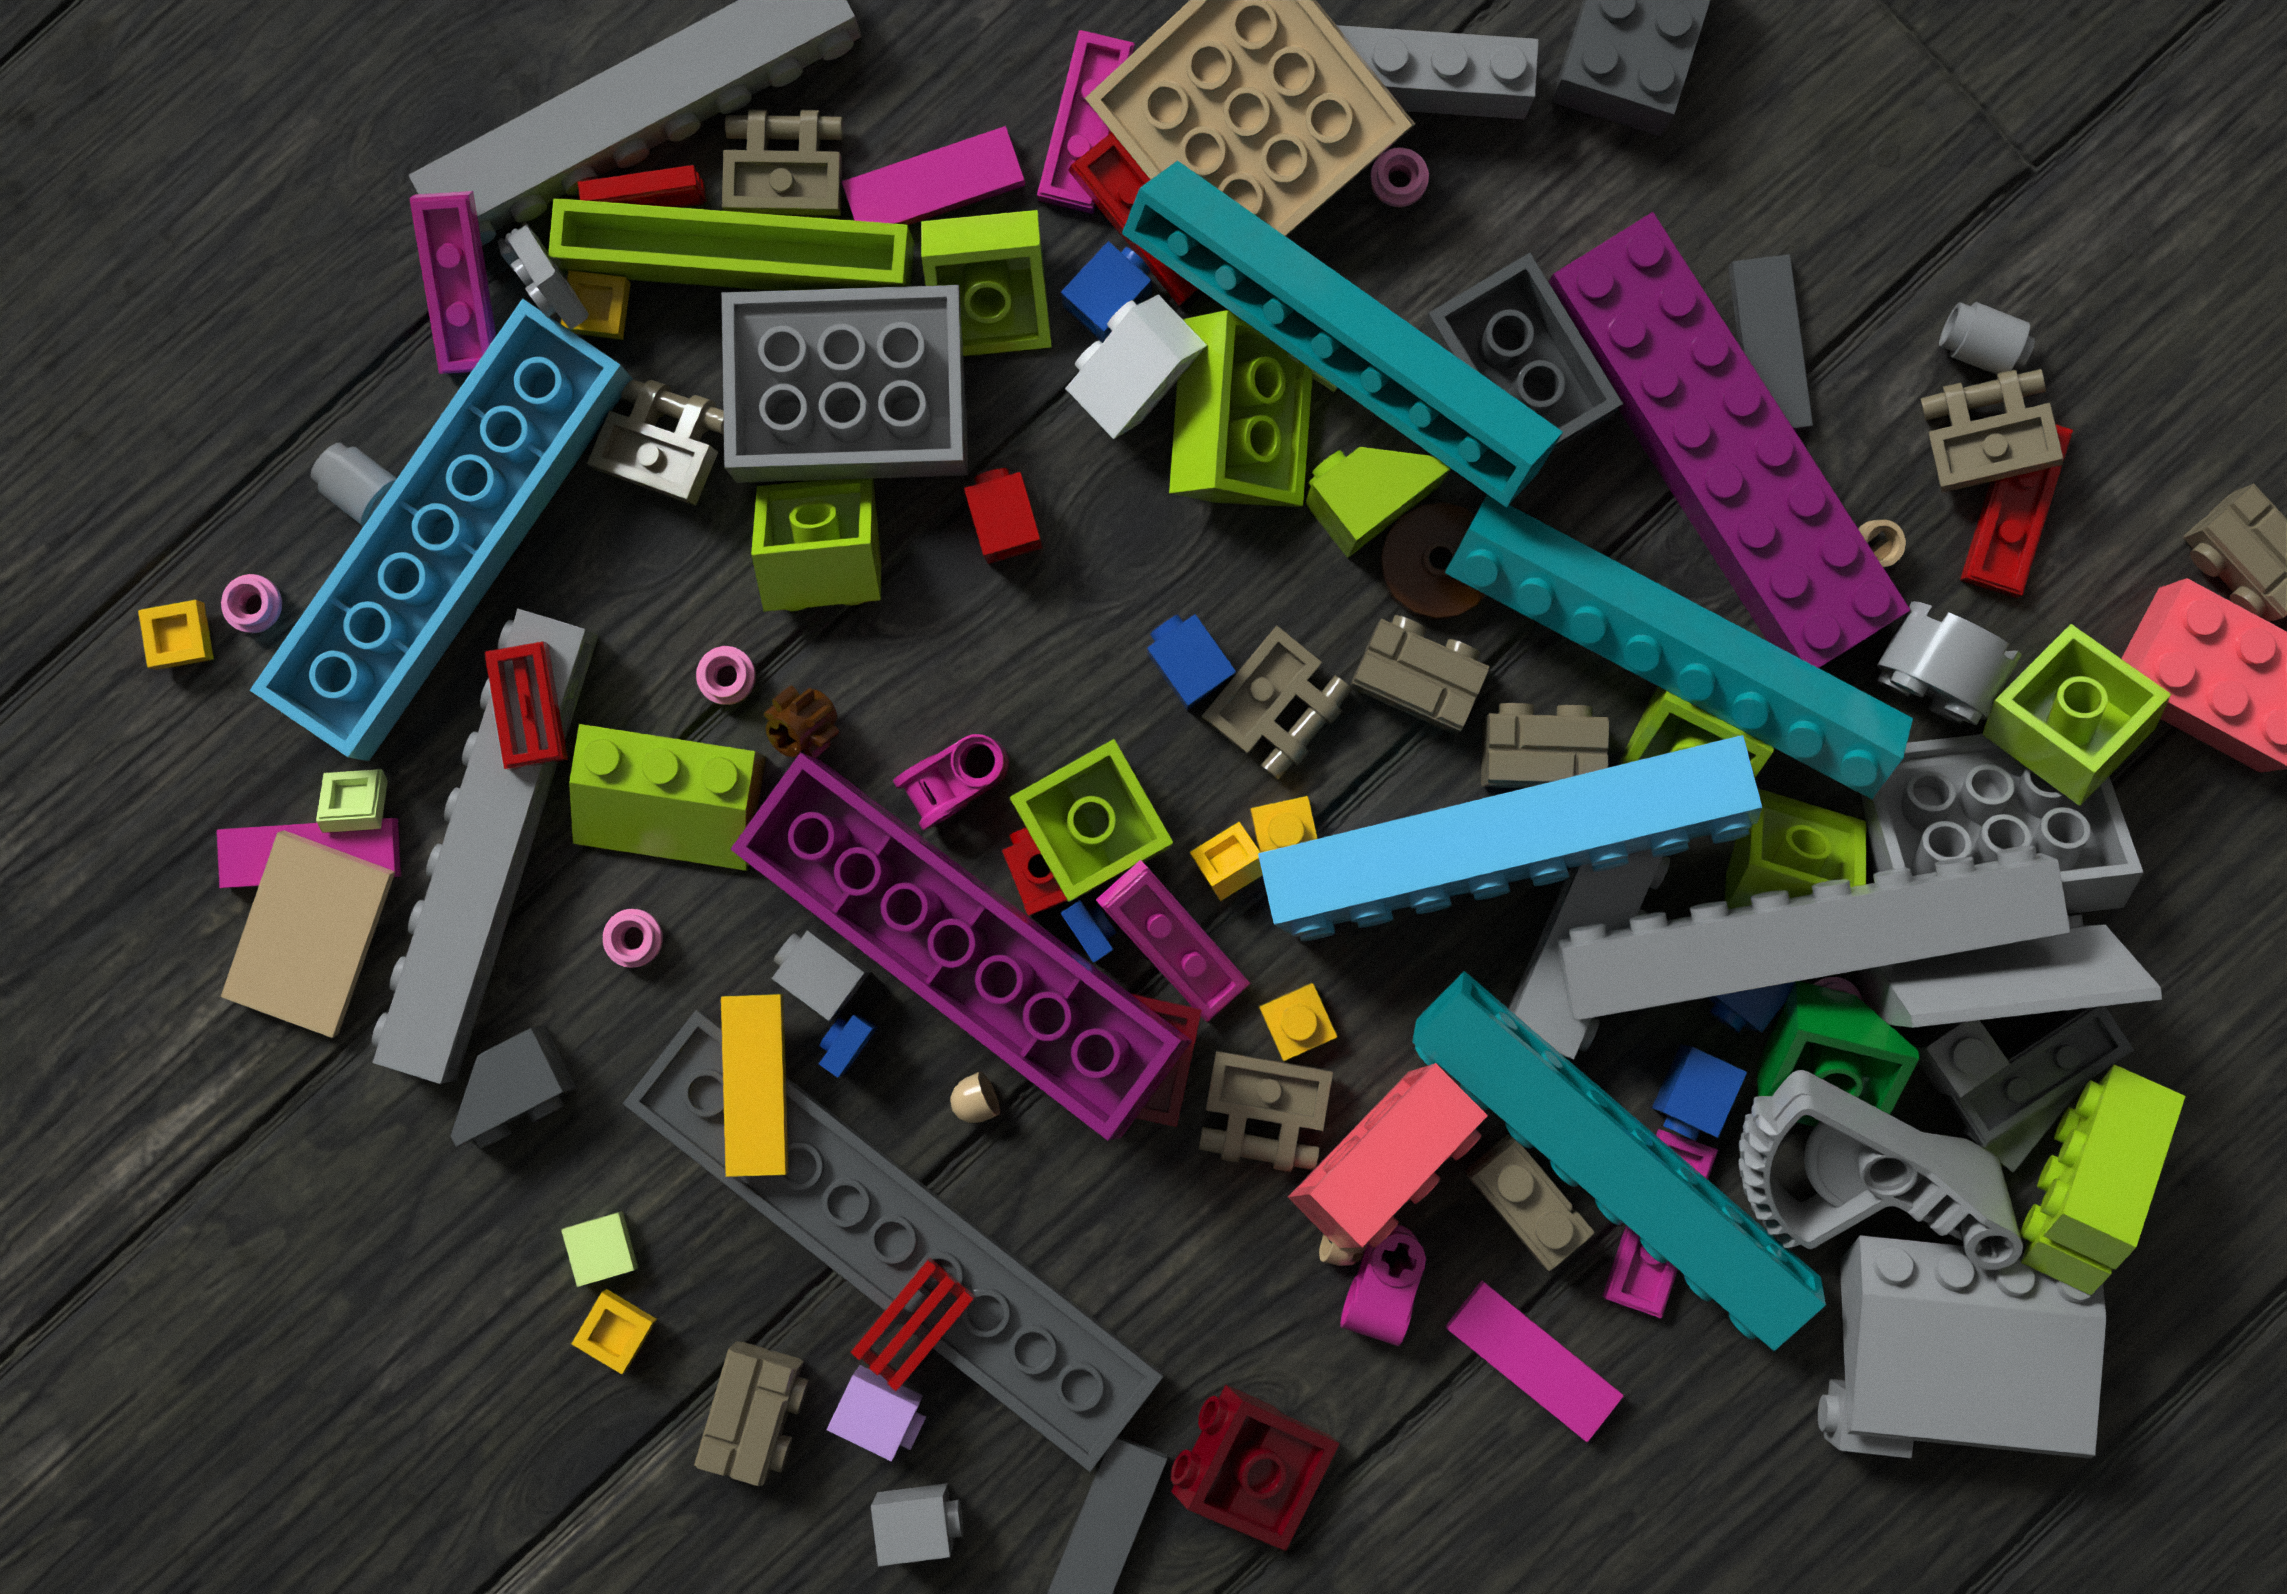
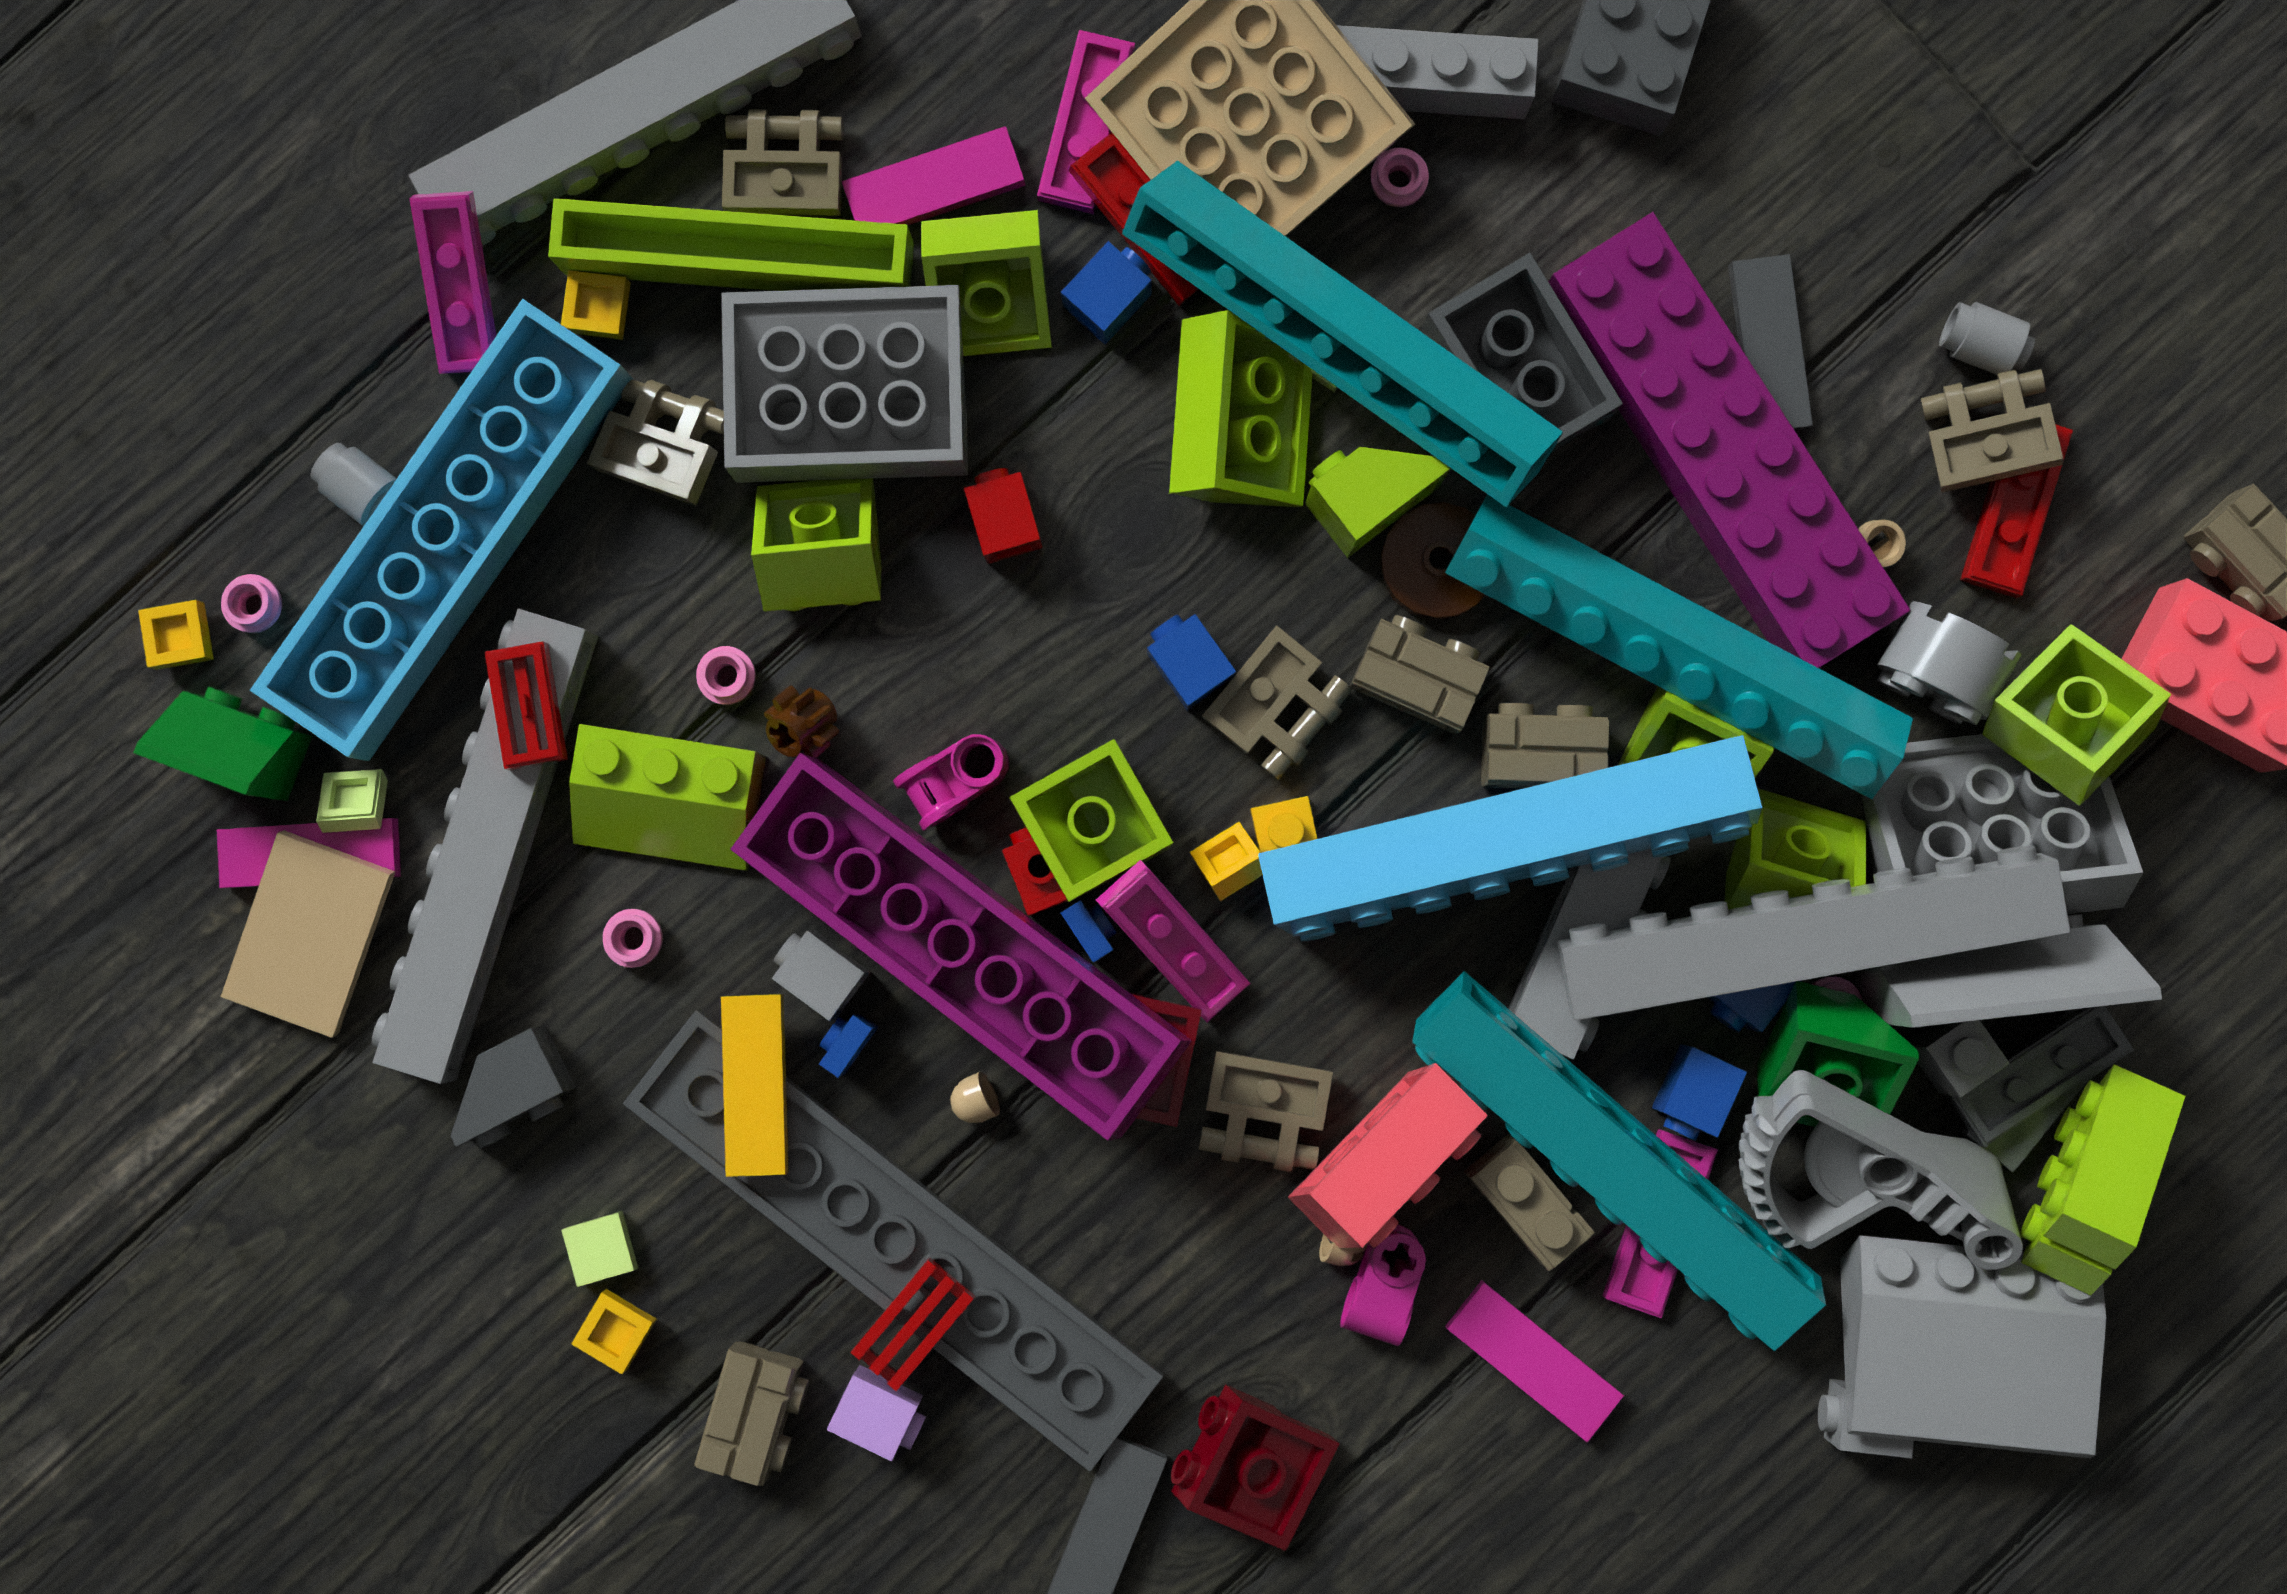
(228, 745): none -> green slope
(541, 276): light grey hinge -> none
(663, 187): red tile -> none
(915, 1524): light grey brick -> none
(1134, 364): white brick -> none
(1297, 1021): yellow plate -> none

